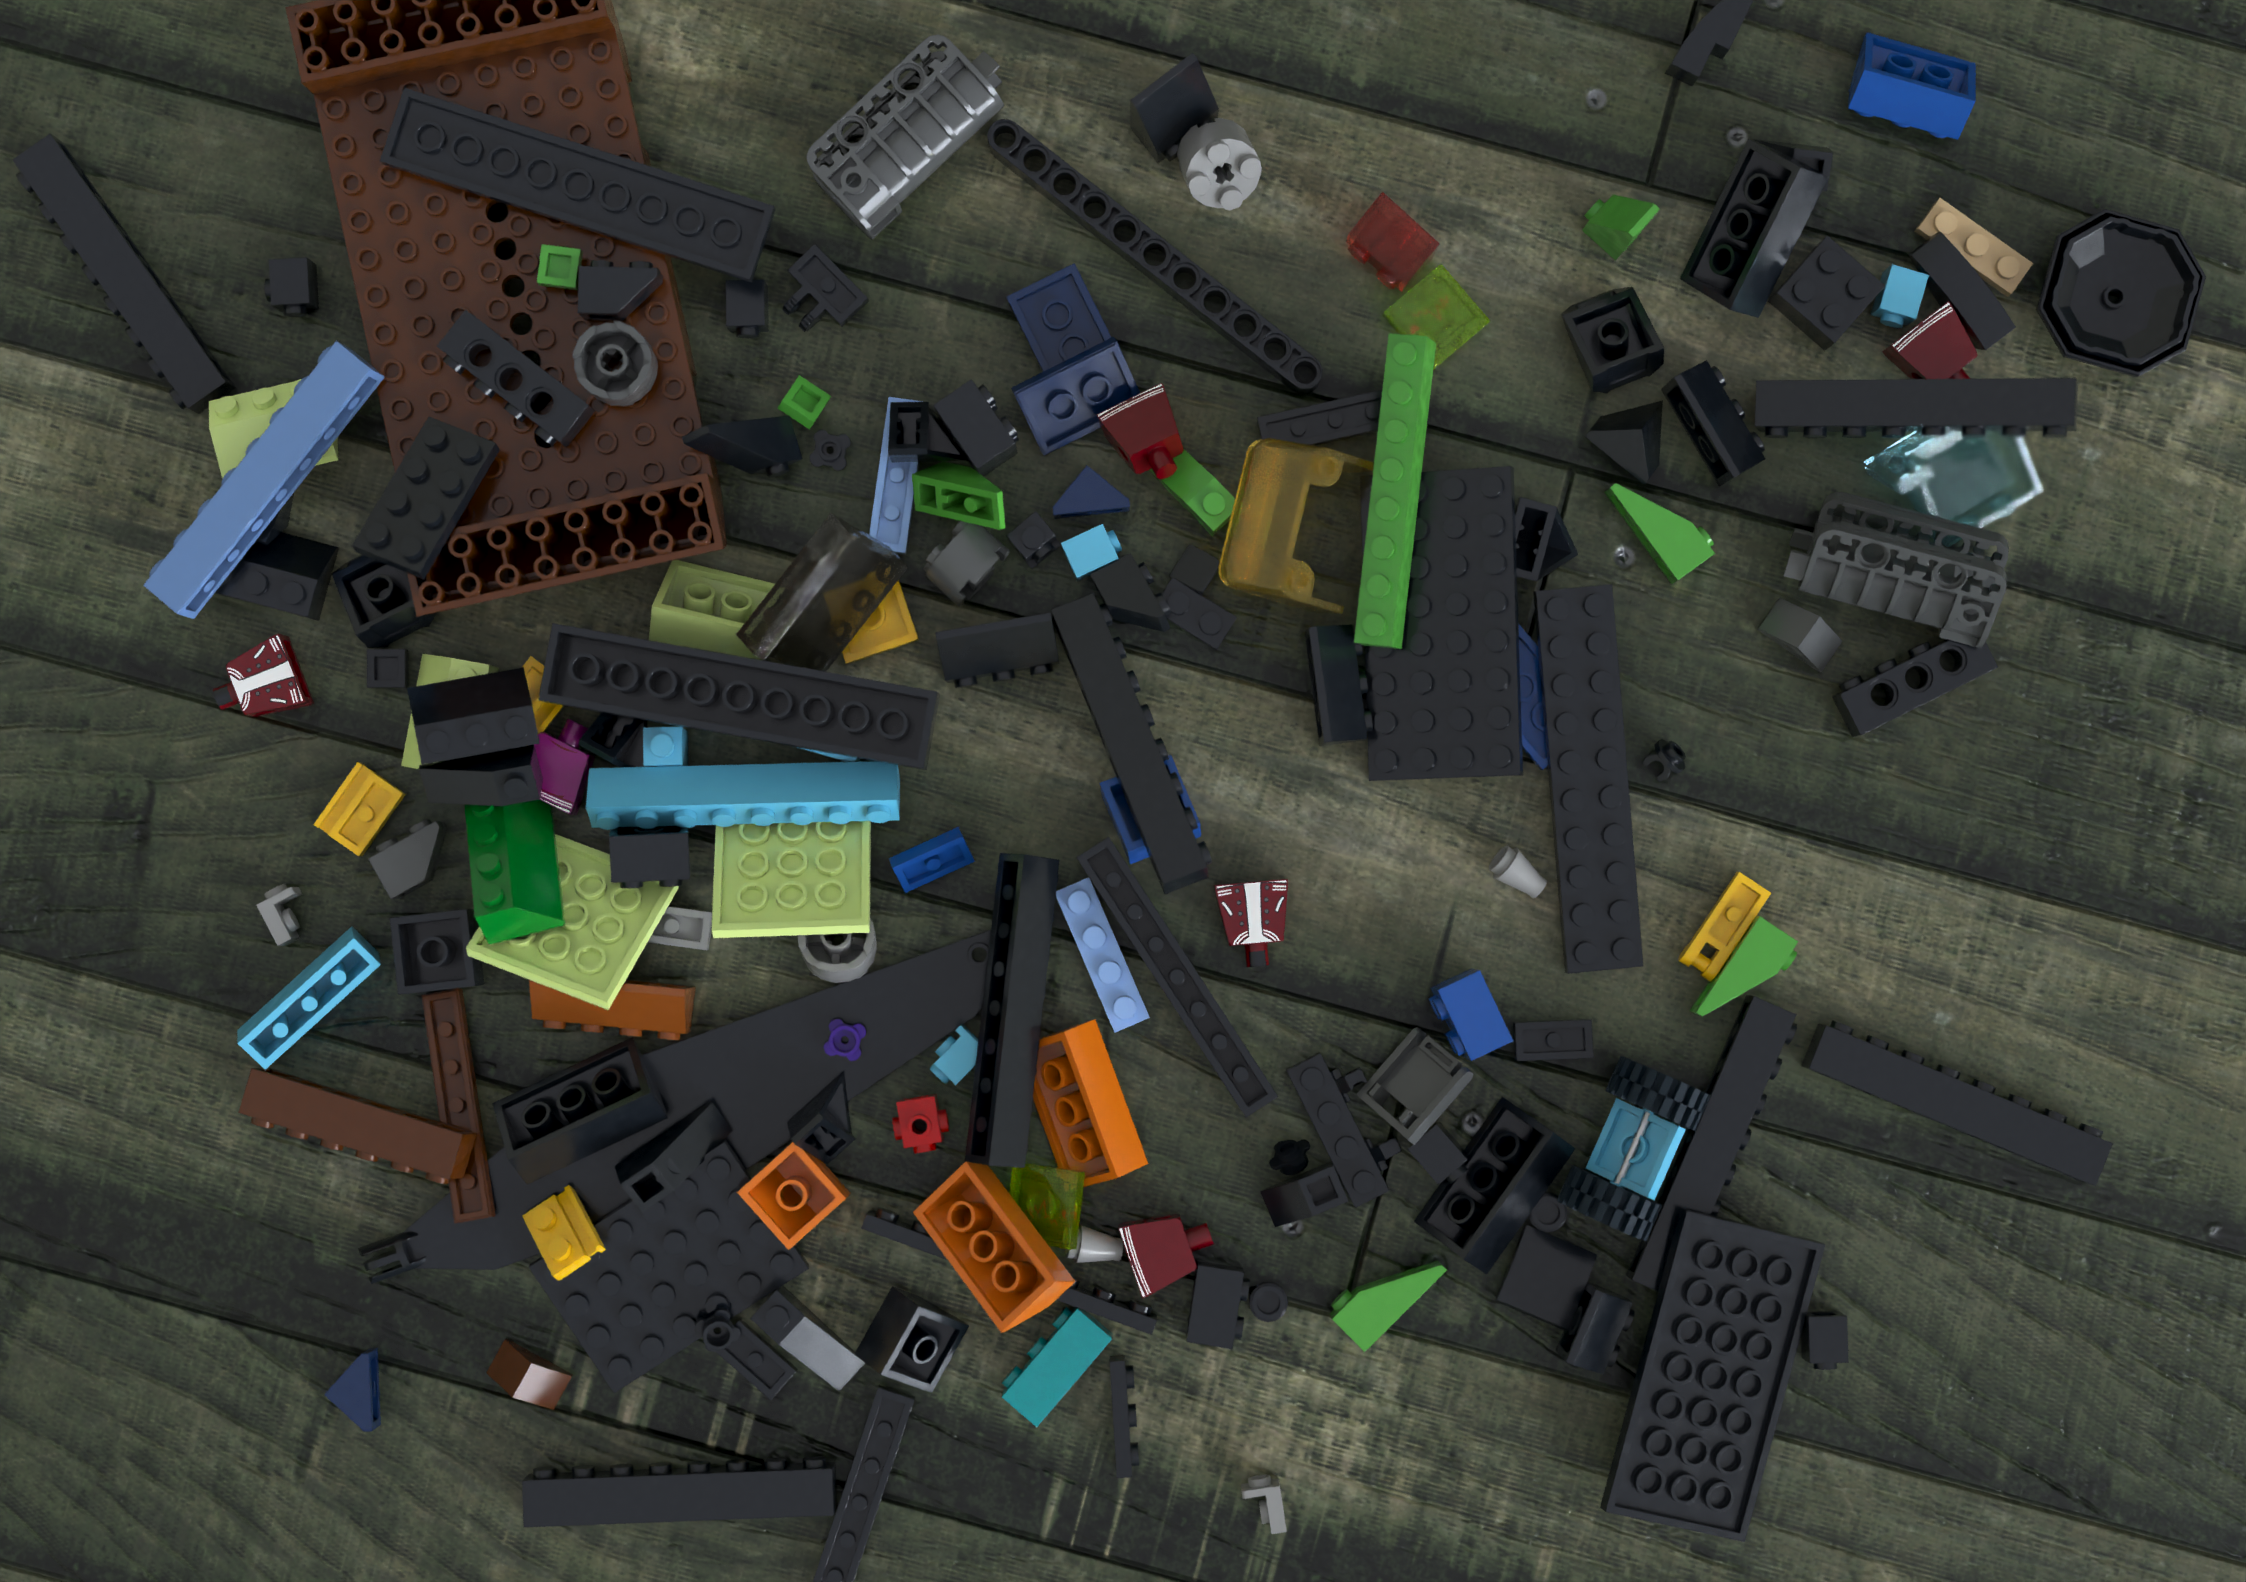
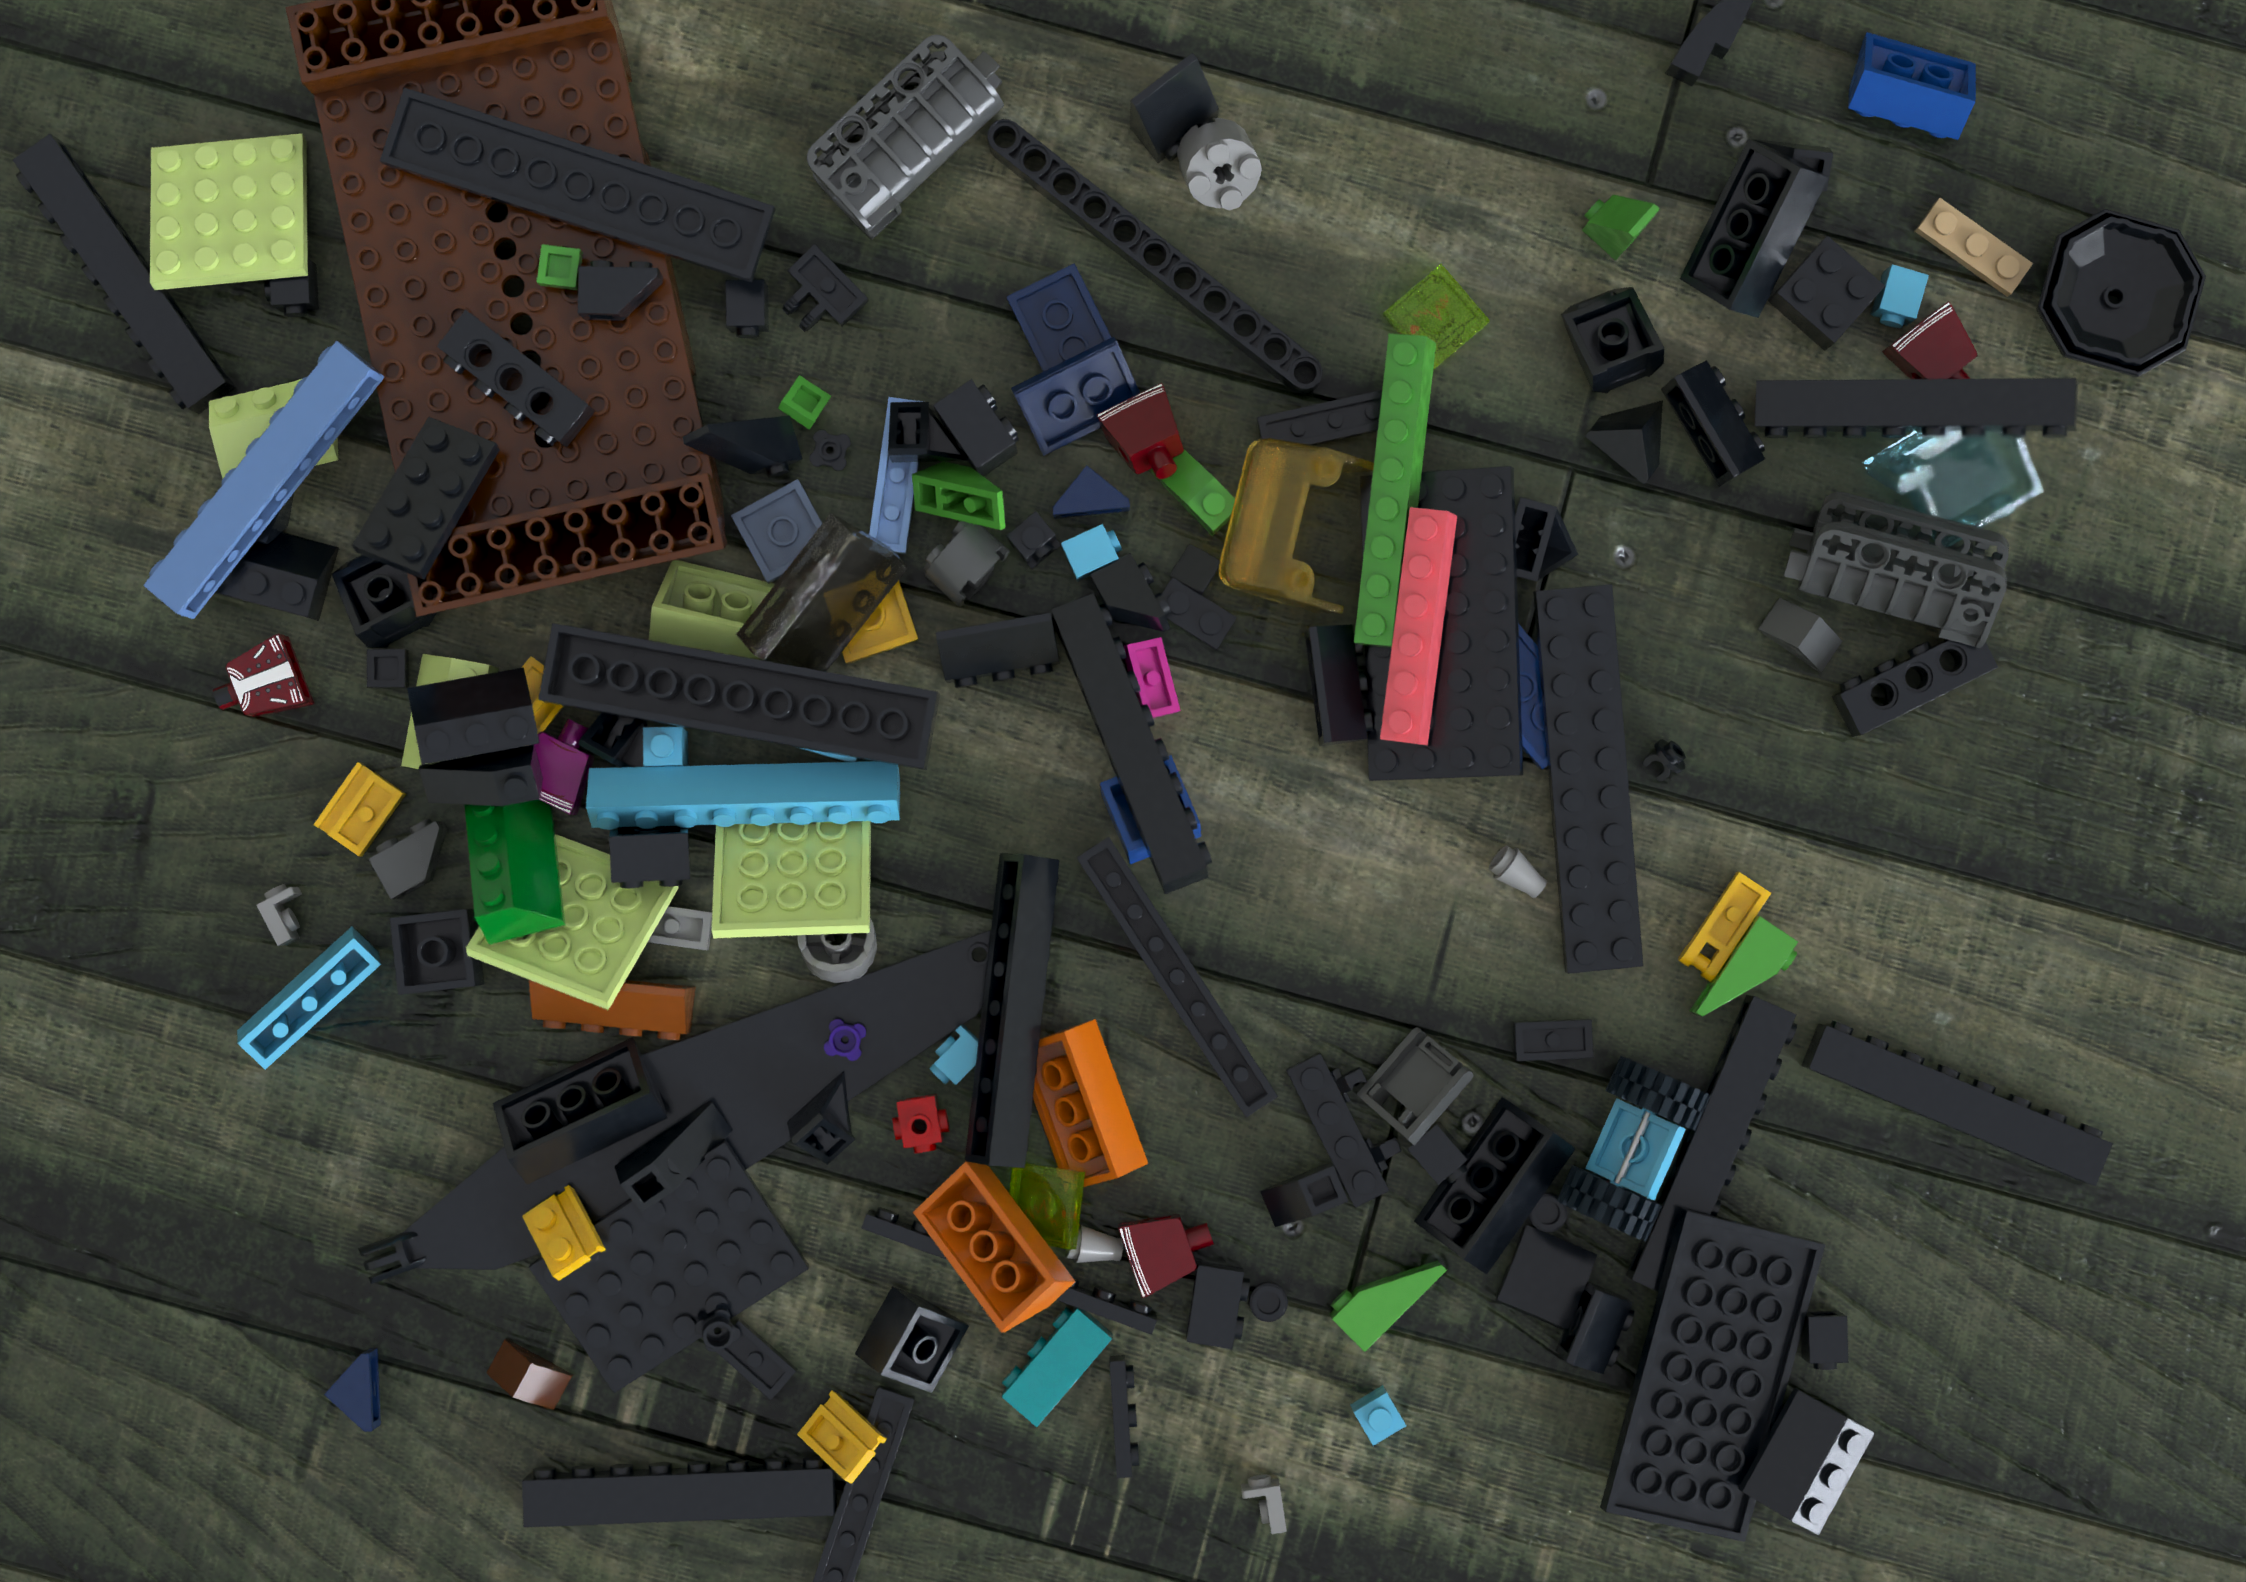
(228, 212): none -> yellowish green plate
(358, 1124): reddish brown brick -> none
(458, 1098): reddish brown tile -> none
(609, 342): dark grey brick -> none
(778, 528): none -> sand blue plate
(793, 1194): orange slope -> none
(807, 1338): slope -> none
(841, 1437): none -> yellow plate
(931, 859): blue plate -> none
(1102, 955): light blue plate -> none
(1153, 675): none -> dark pink plate
(1253, 916): torso -> none
(1290, 1156): black plate -> none
(1378, 1415): none -> medium azure brick
(1391, 243): clear red slope -> none
(1418, 626): none -> coral brick
(1470, 1015): blue brick -> none
(1666, 536): bright green slope -> none
(1806, 1461): none -> black slope
(1956, 281): black slope -> none

